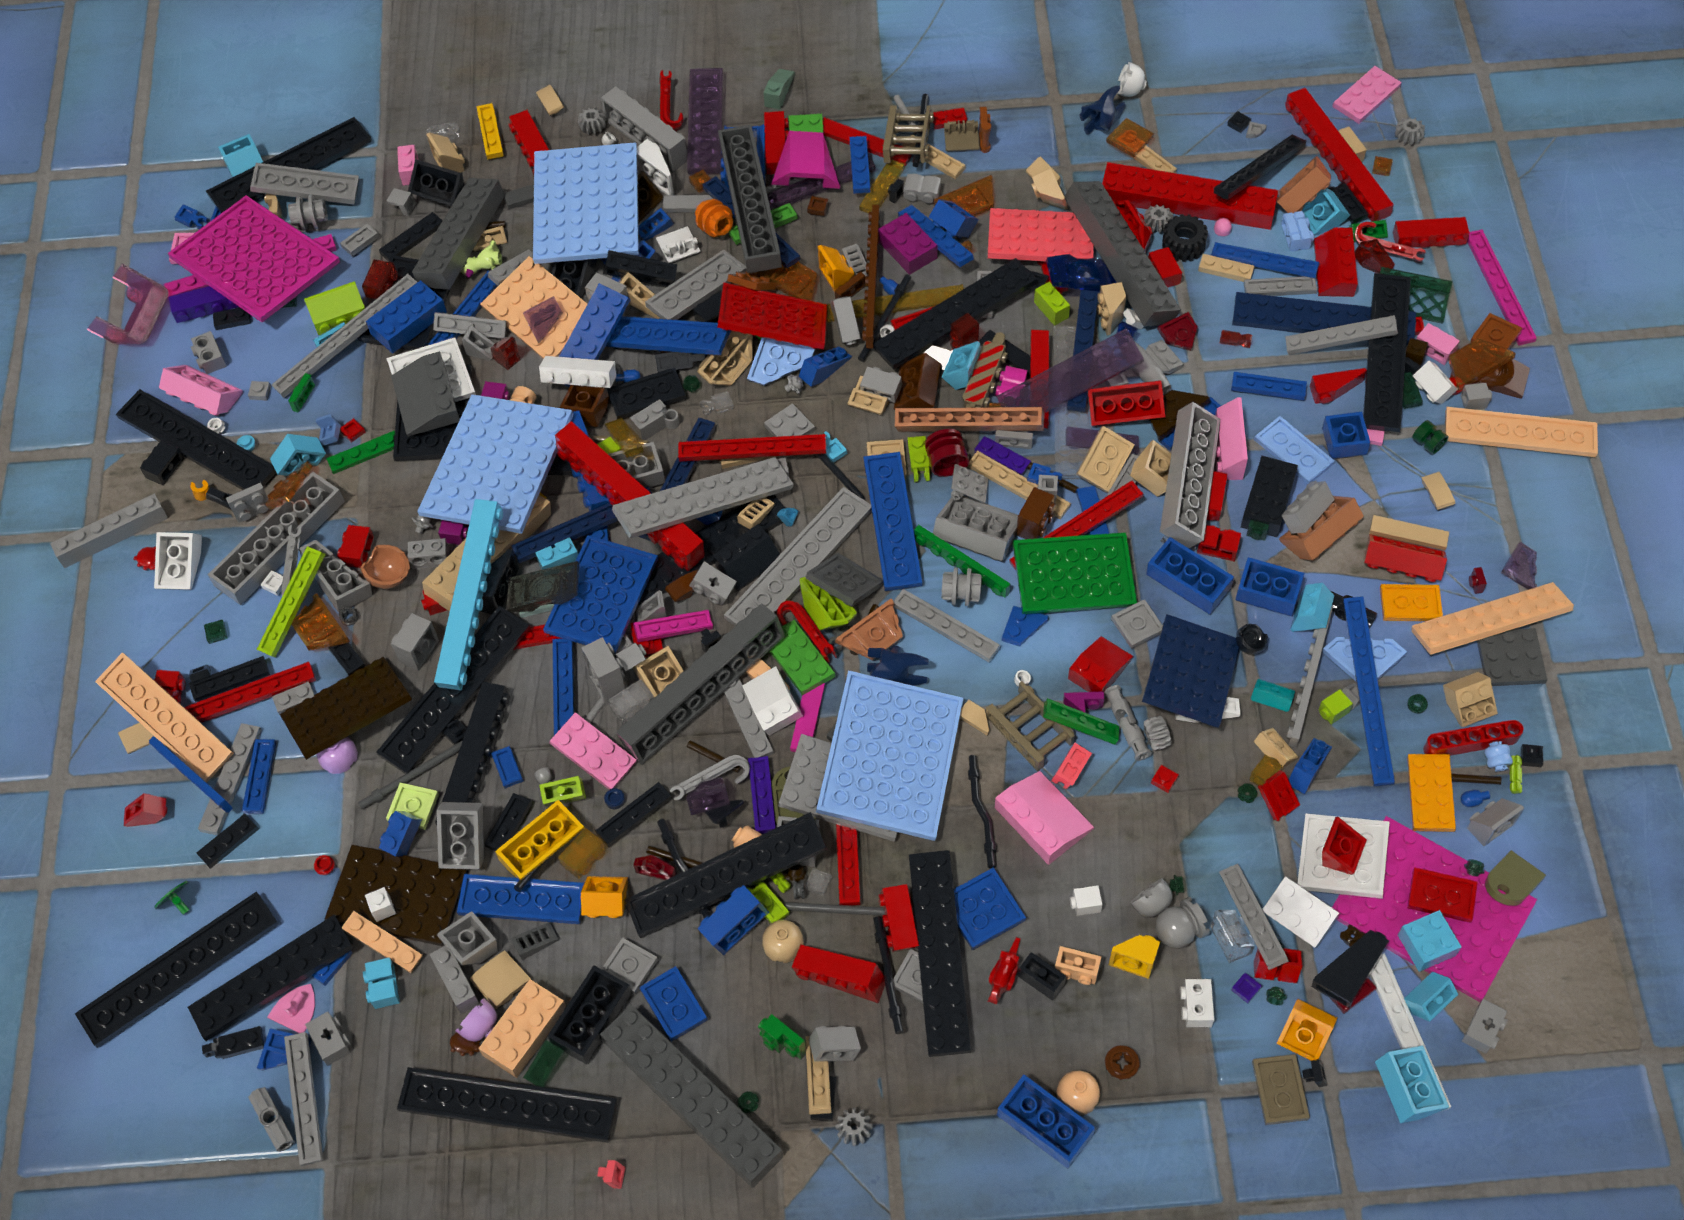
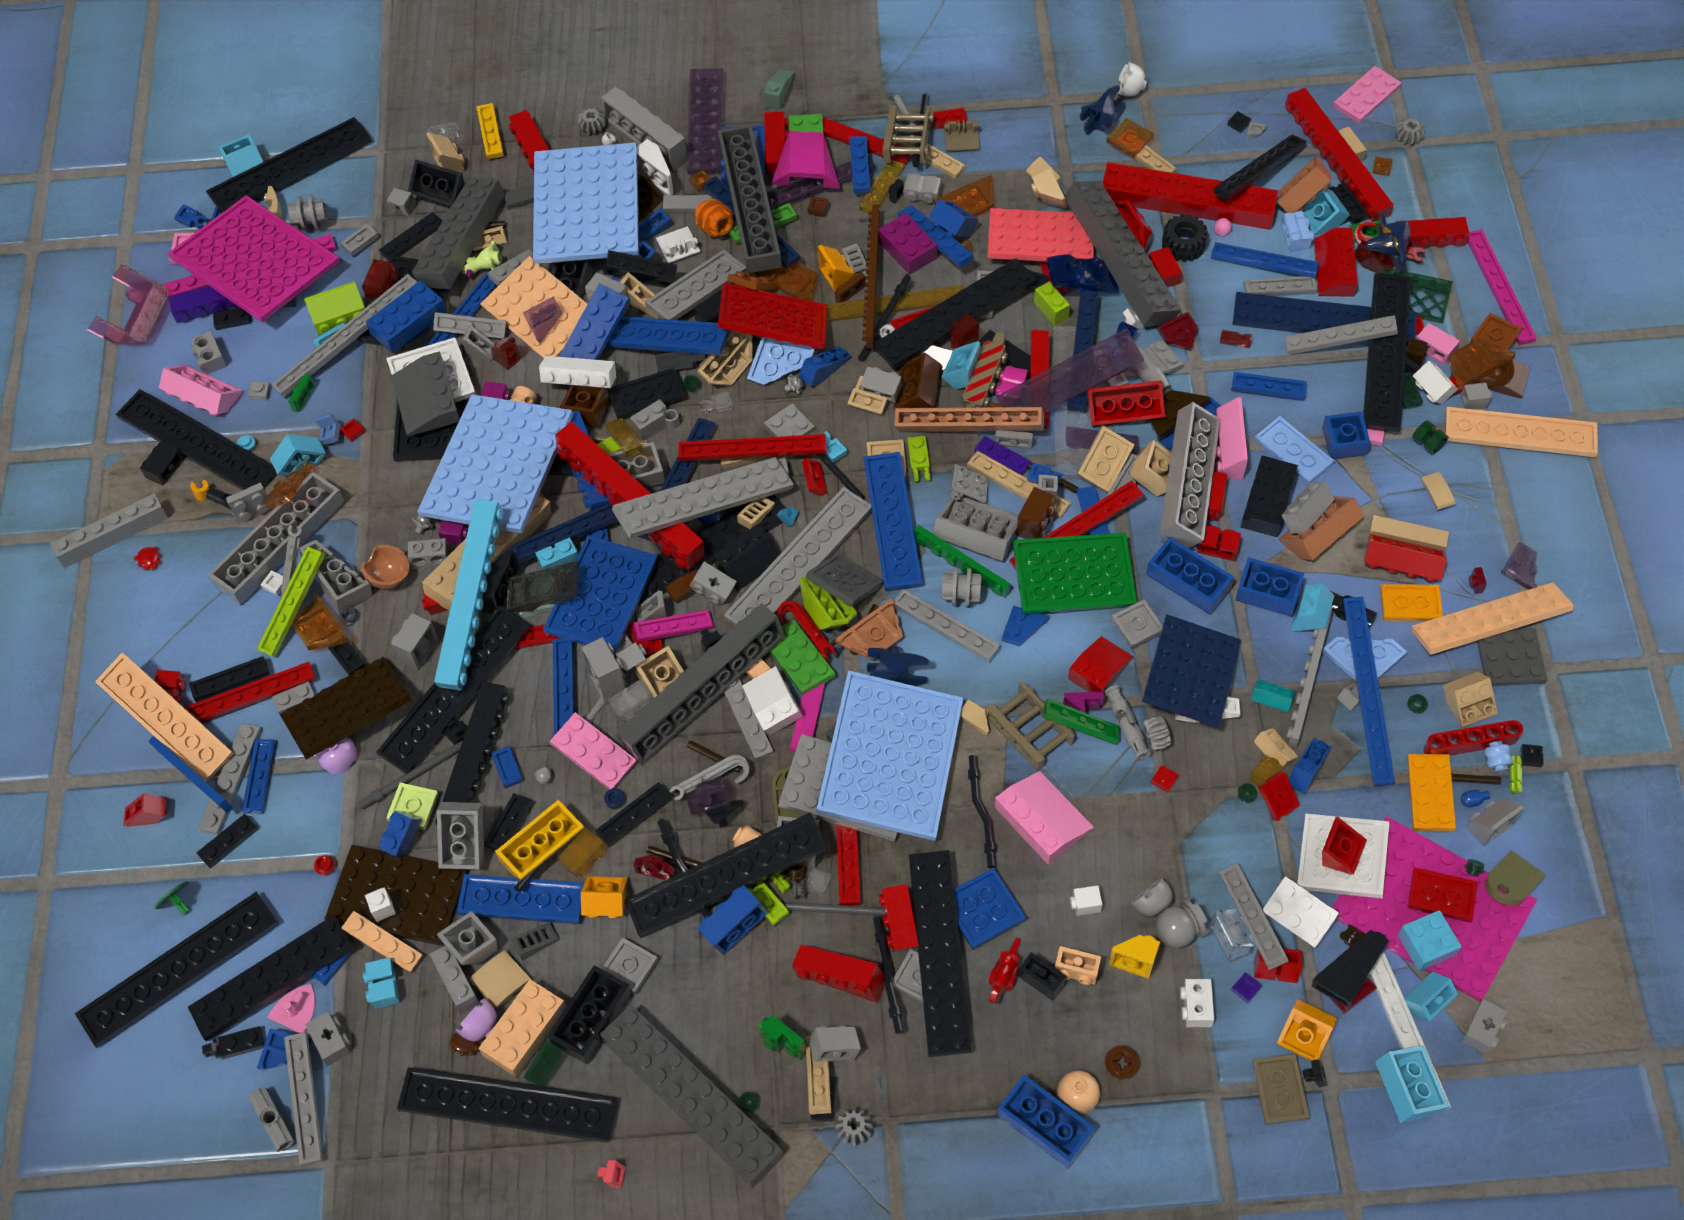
(135, 737): tan slope -> none
(176, 560): white slope -> none
(199, 673): black tile -> none
(215, 631): clear green plate -> none
(216, 422): white plate -> none
(304, 182): light grey plate -> none
(355, 542): red piece -> none
(361, 453): green plate -> none
(406, 160): bright pink brick -> none
(549, 100): tan slope -> none
(564, 790): lime brick -> none
(628, 375): blue cylinder -> none
(665, 82): red piece -> none
(673, 1003): blue plate -> none
(761, 794): dark purple plate -> none
(782, 941): tan cylinder -> none
(814, 476): none -> red plate
(845, 320): light grey slope -> none
(889, 285): blue cylinder -> none
(945, 450): dark red wheel -> none
(984, 130): dark orange plate -> none
(1025, 677): white hinge -> none
(1071, 766): coral hinge -> none
(1111, 306): tan slope -> none
(1157, 217): light grey gear -> none
(1177, 884): clear green plate -> none
(1225, 268): tan plate -> none
(1251, 639): black hair -> none
(1257, 530): clear green plate -> none
(1275, 996): clear green plate -> none
(1333, 385): red slope -> none
(1335, 707): lime brick -> none
(1391, 240): none -> dark blue piece

